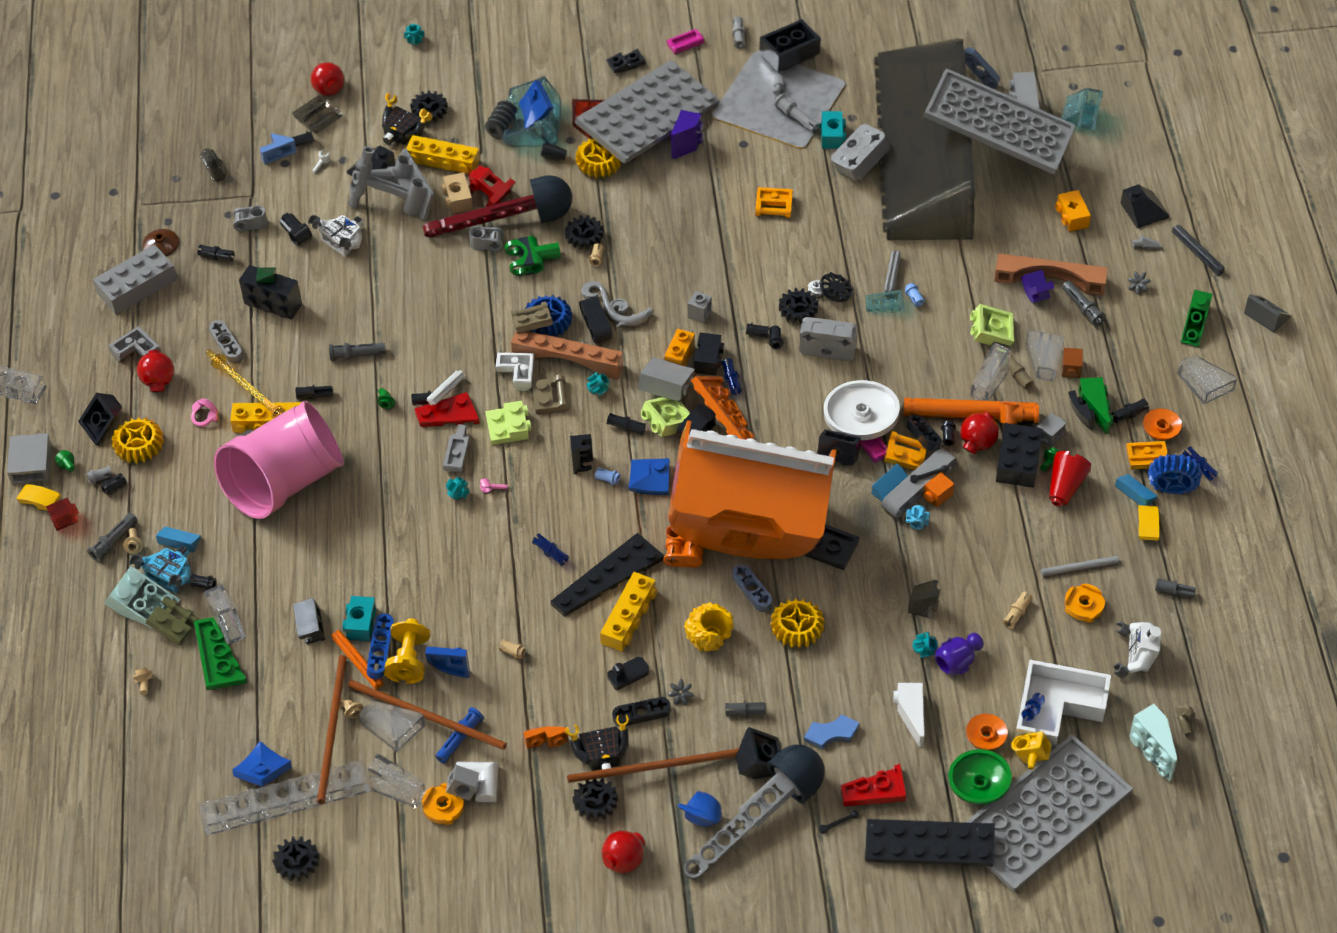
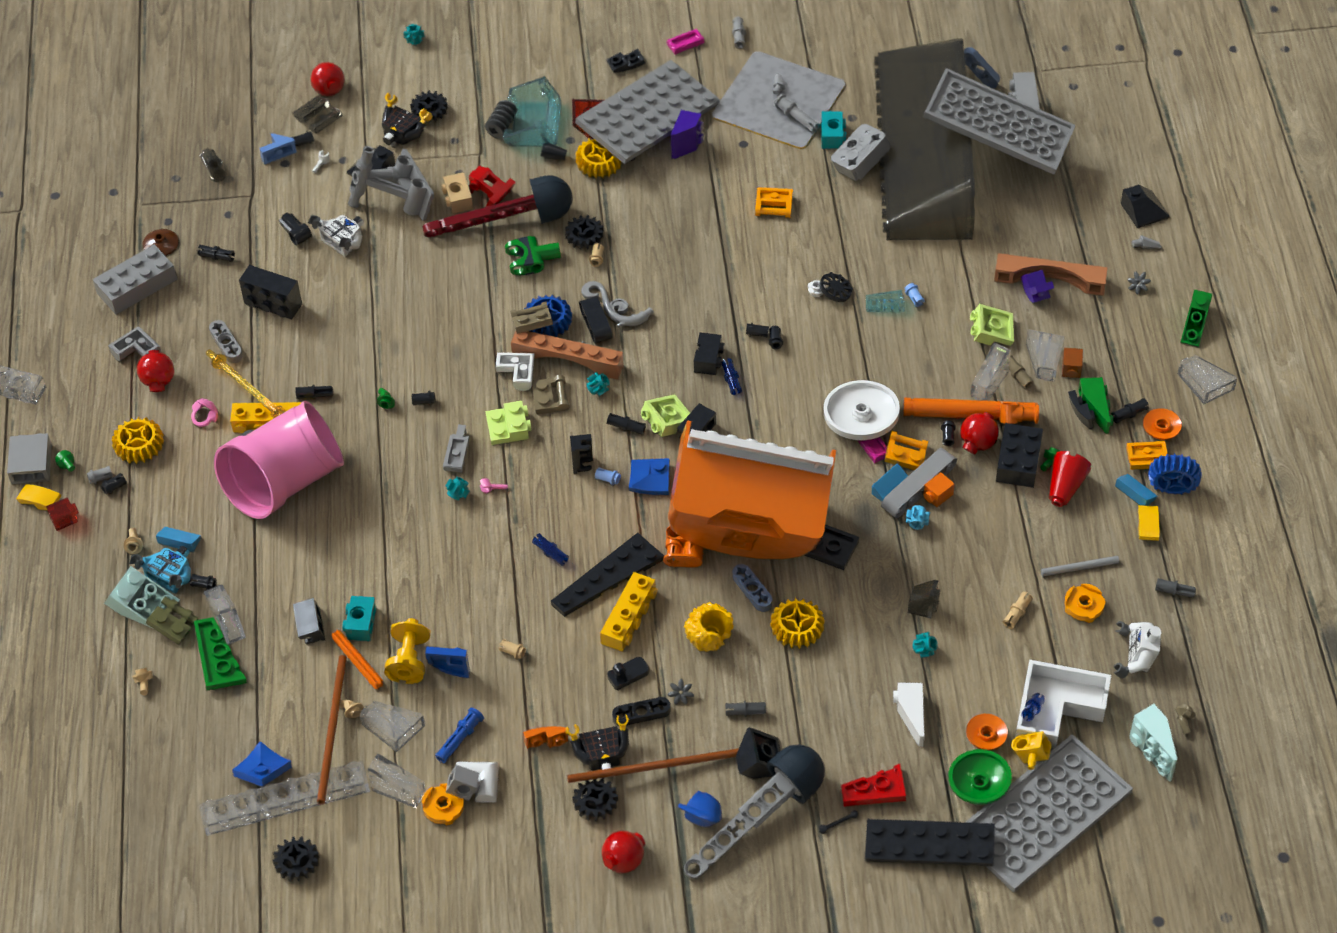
(100, 416): black slope -> none
(107, 542): dark grey pin -> none
(250, 217): light grey piece -> none
(266, 275): dark green slope -> none
(348, 350): dark grey pin -> none
(382, 646): blue beam -> none
(428, 715): dark orange piece -> none
(444, 155): yellow brick -> none
(445, 387): white axle -> none
(449, 410): red wing -> none
(484, 238): light grey piece -> none
(535, 104): blue plate -> none
(666, 379): light grey brick -> none
(680, 347): light orange brick -> none
(699, 306): light grey brick -> none
(726, 410): orange wing -> none
(790, 45): black brick -> none
(798, 305): black gear -> none
(823, 734): medium blue tile -> none
(828, 338): light grey axle -> none
(846, 446): black brick -> none
(892, 271): light grey axle -> none
(914, 478): black hinge -> none
(924, 432): black beam -> none
(958, 653): dark purple piece -> none
(1053, 429): light grey brick -> none
(1073, 210): light orange brick -> none
(1083, 108): clear light blue slope -> none
(1087, 307): dark grey pin -> none
(1198, 249): black axle -> none
(1205, 467): clear blue pin -> none
(1265, 312): dark grey slope -> none

